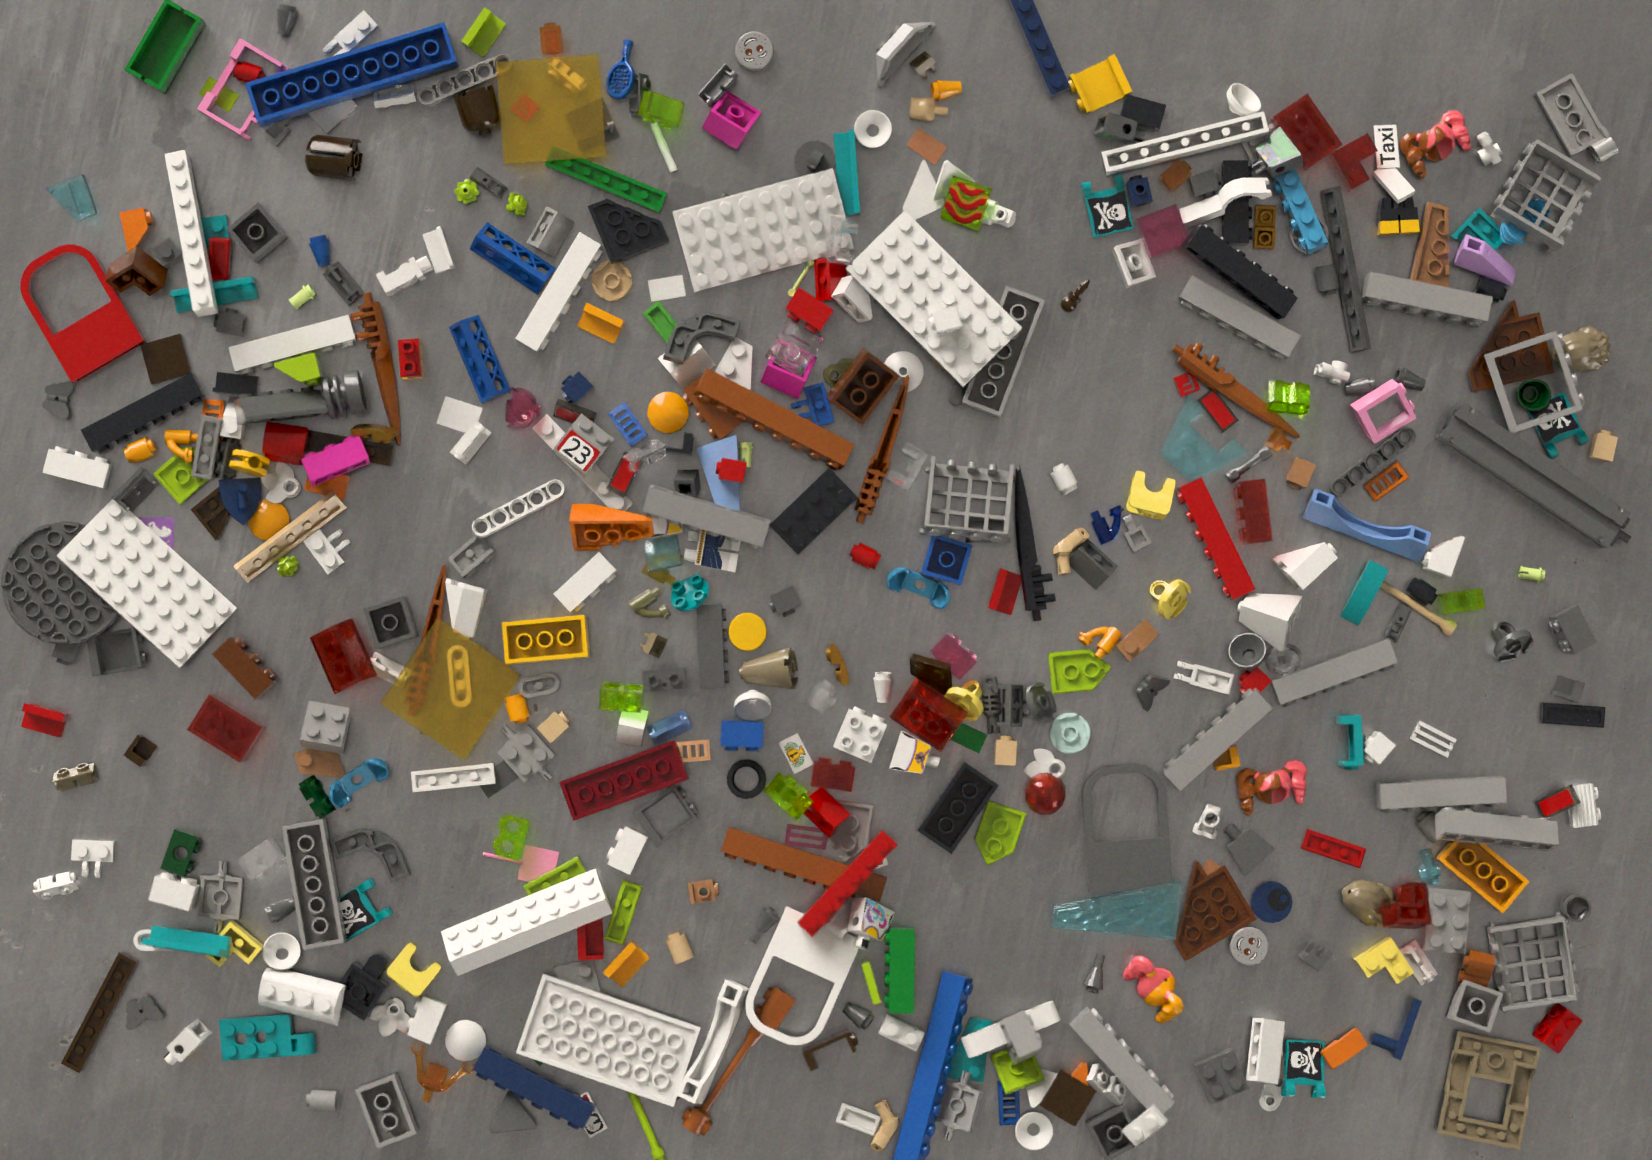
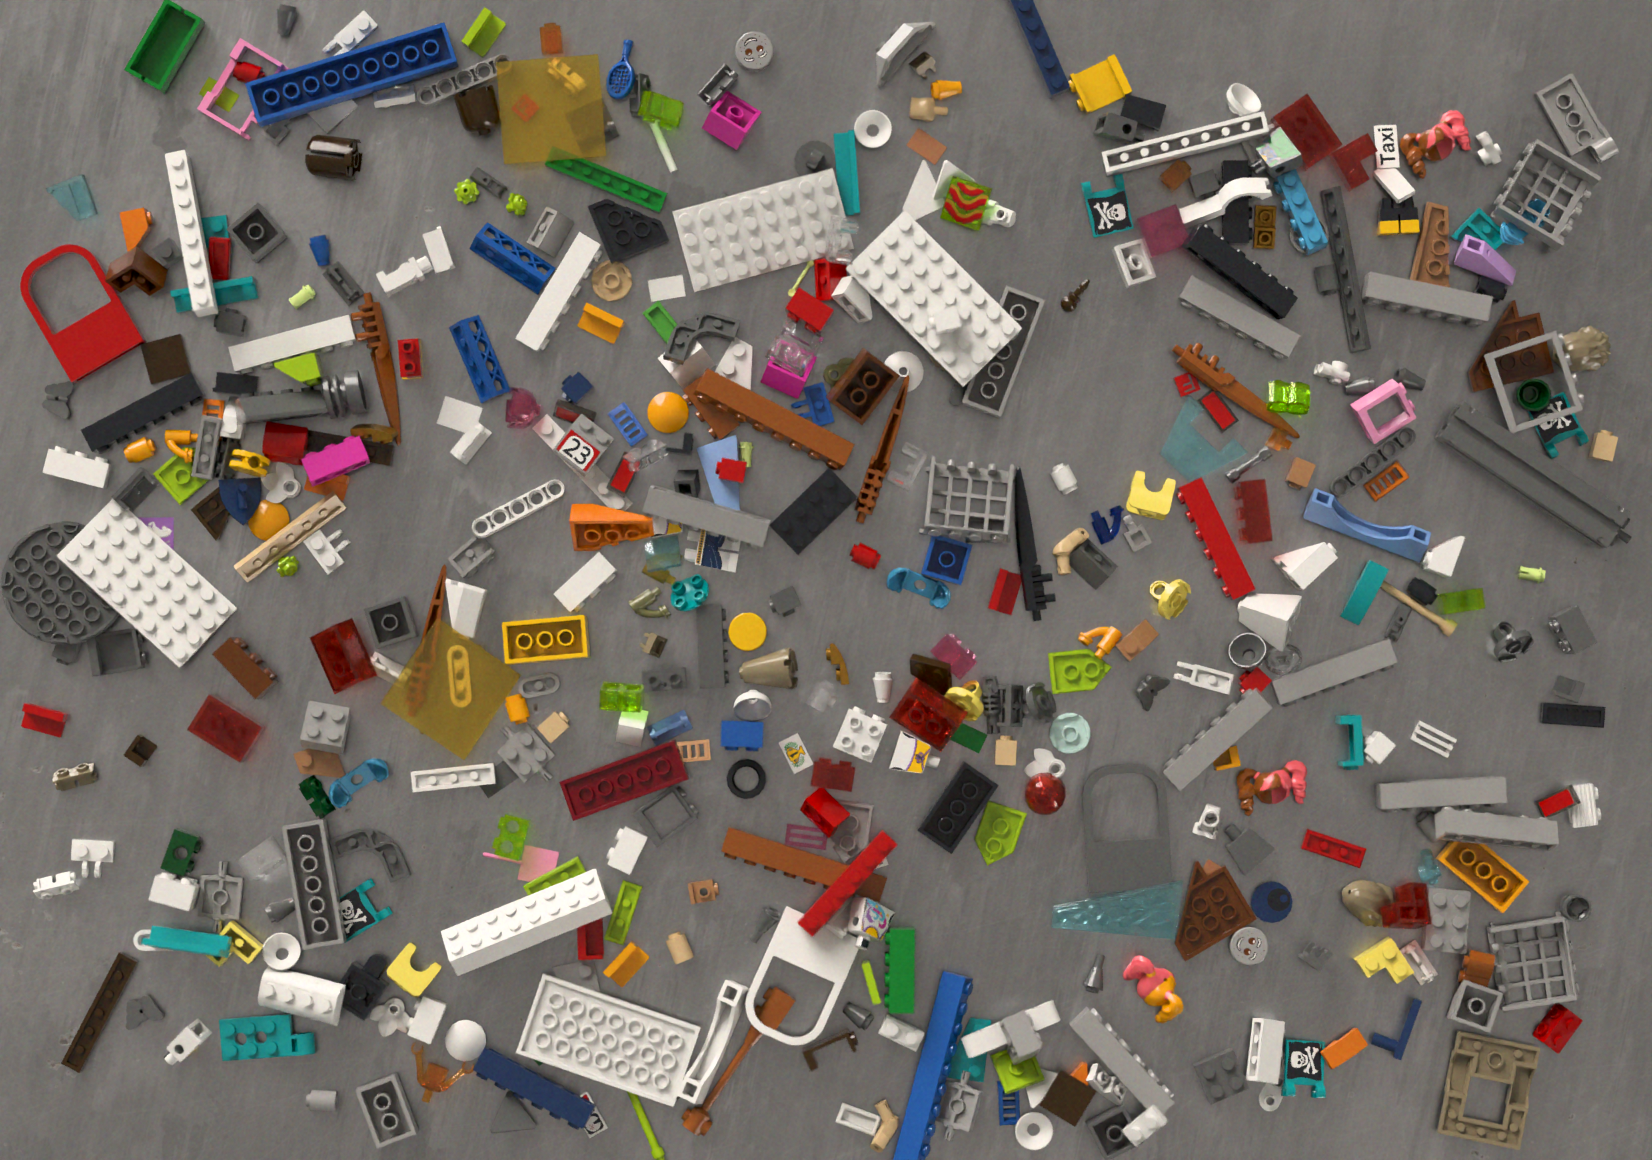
(788, 795): clear neon green brick -> none
(1139, 191): dark blue brick -> none

